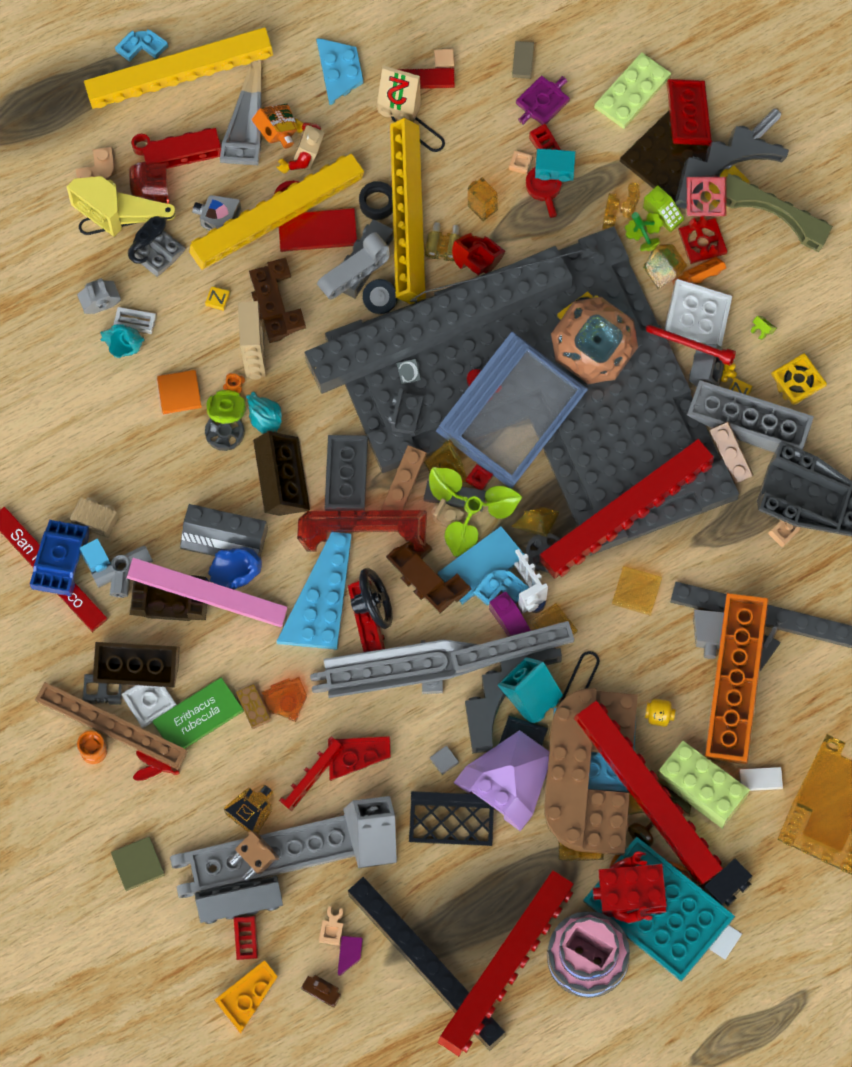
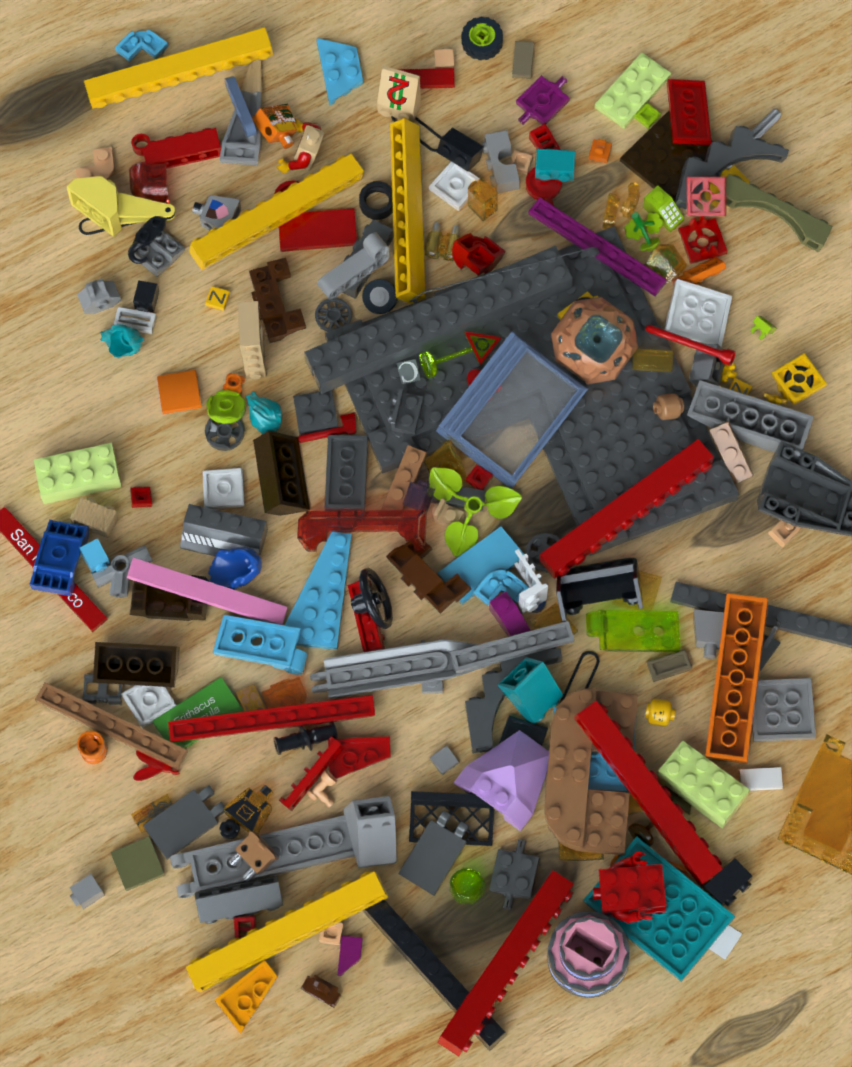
(77, 473): none -> yellowish green brick
(86, 892): none -> light grey brick
(140, 497): none -> red tile
(146, 296): none -> black brick
(150, 811): none -> tile
(183, 822): none -> dark grey tile
(223, 488): none -> white tile
(233, 832): none -> black plate
(240, 106): none -> sand blue beam
(271, 719): none -> red plate
(276, 649): none -> medium azure hinge
(287, 931): none -> yellow brick
(305, 738): none -> black piece
(315, 412): none -> dark grey plate
(317, 792): none -> light nougat piece
(333, 314): none -> dark grey wheel
(349, 428): none -> red piece
(419, 495): none -> clear purple brick
(434, 854): none -> dark grey tile
(453, 185): none -> white tile
(460, 149): none -> black brick
(466, 886): none -> clear neon green hair
(479, 48): none -> black wheel
(479, 344): none -> clear neon green piece
(503, 177): none -> light grey arch
(514, 874): none -> dark grey plate
(537, 521): clear yellow slope -> none
(599, 583): none -> black windscreen
(600, 150): none -> orange tile
(608, 253): none -> magenta tile
(617, 631): none -> clear neon green hinge
(647, 115): none -> lime tile
(653, 360): none -> clear yellow tile
(668, 406): none -> medium nougat head
(669, 665): none -> dark tan tile
(775, 399): none -> yellow plant
(784, 710): none -> light grey plate

